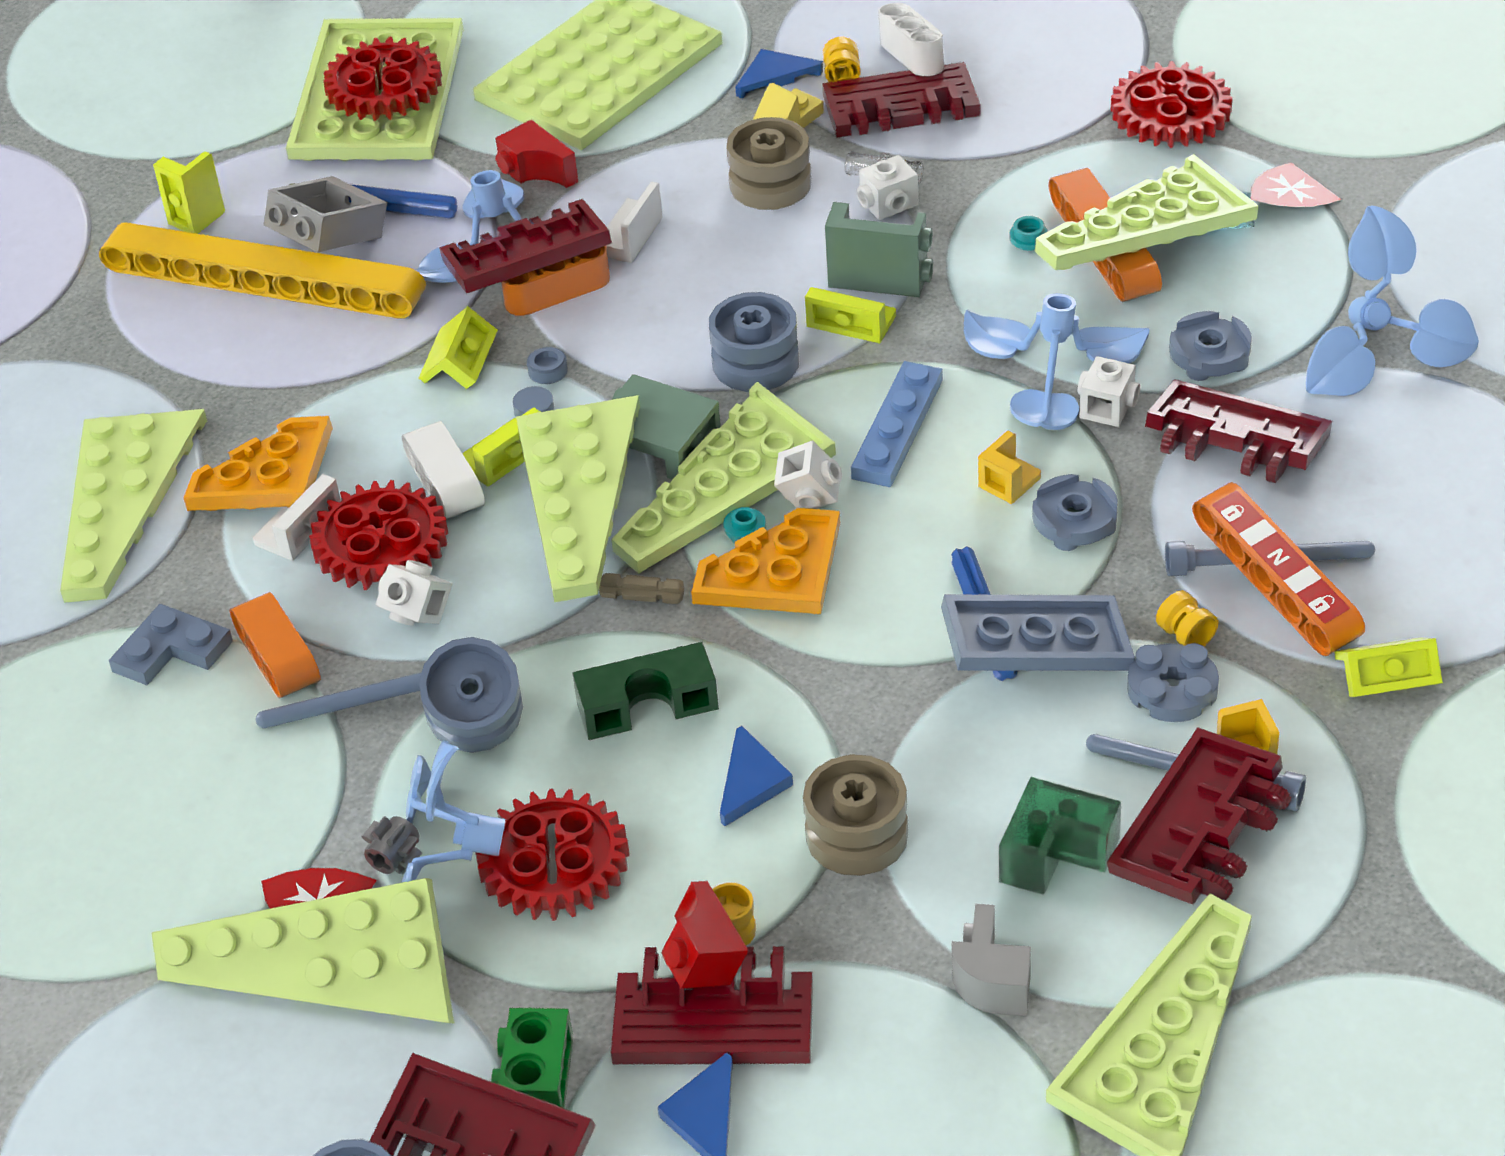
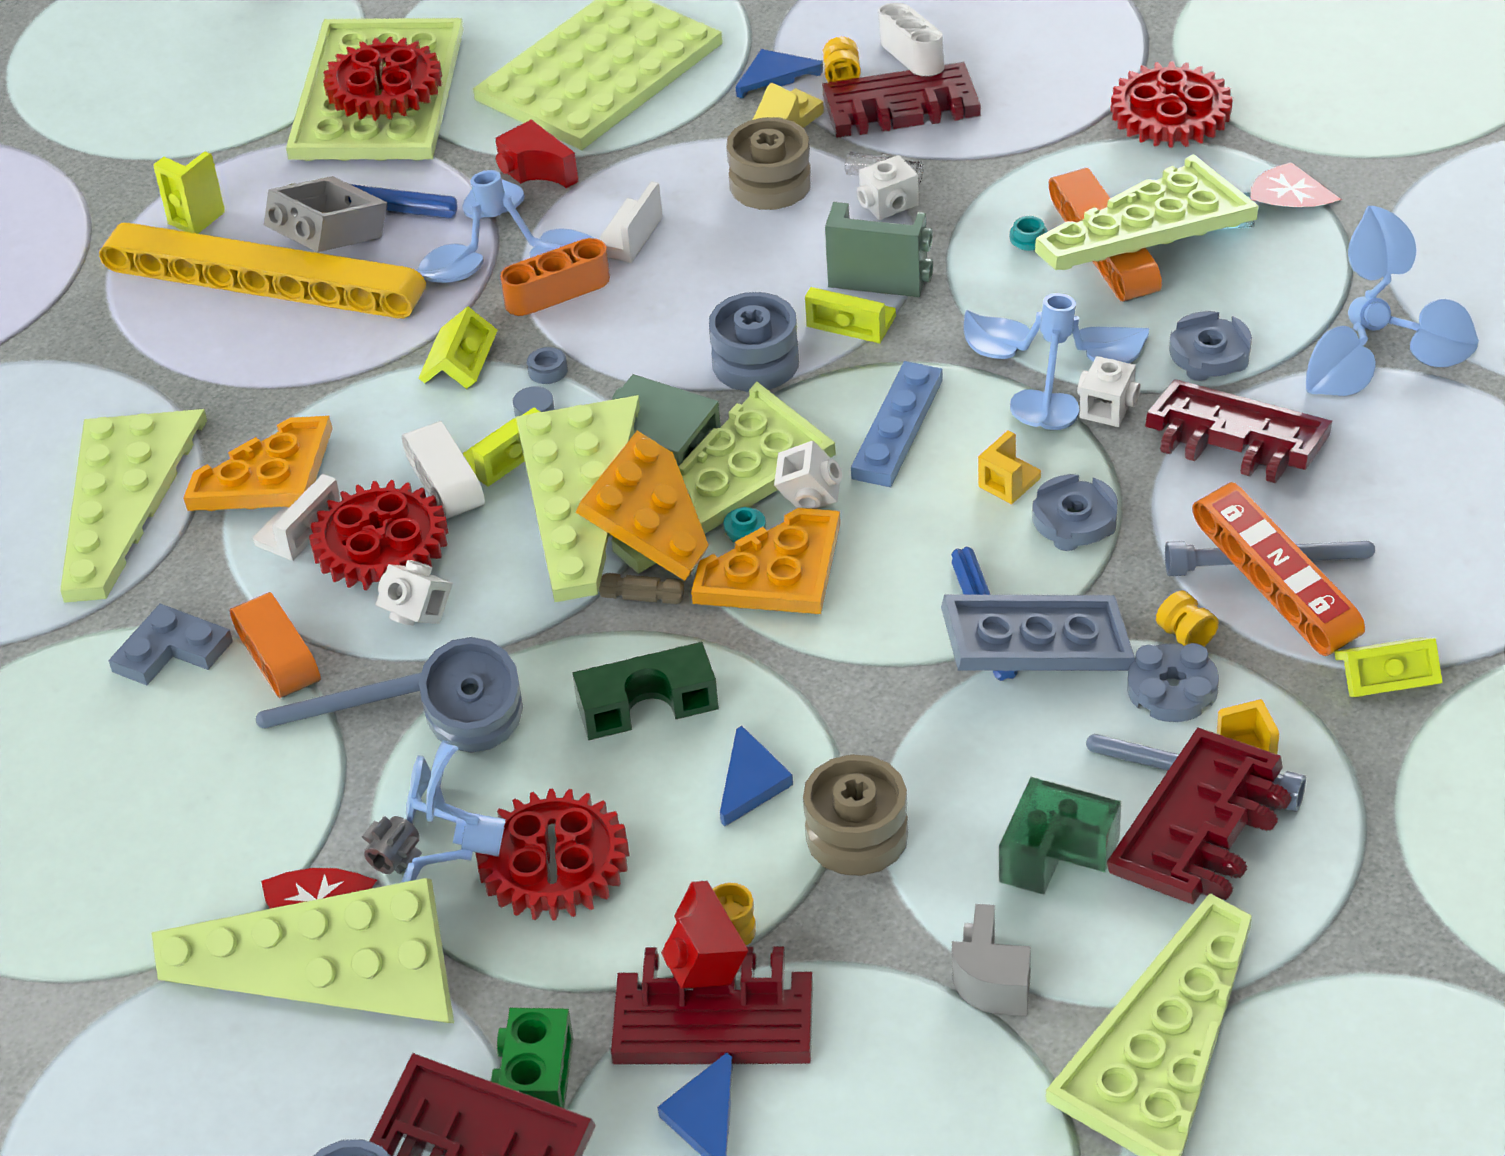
(525, 246): dark red hinge -> none
(648, 506): none -> light orange plate

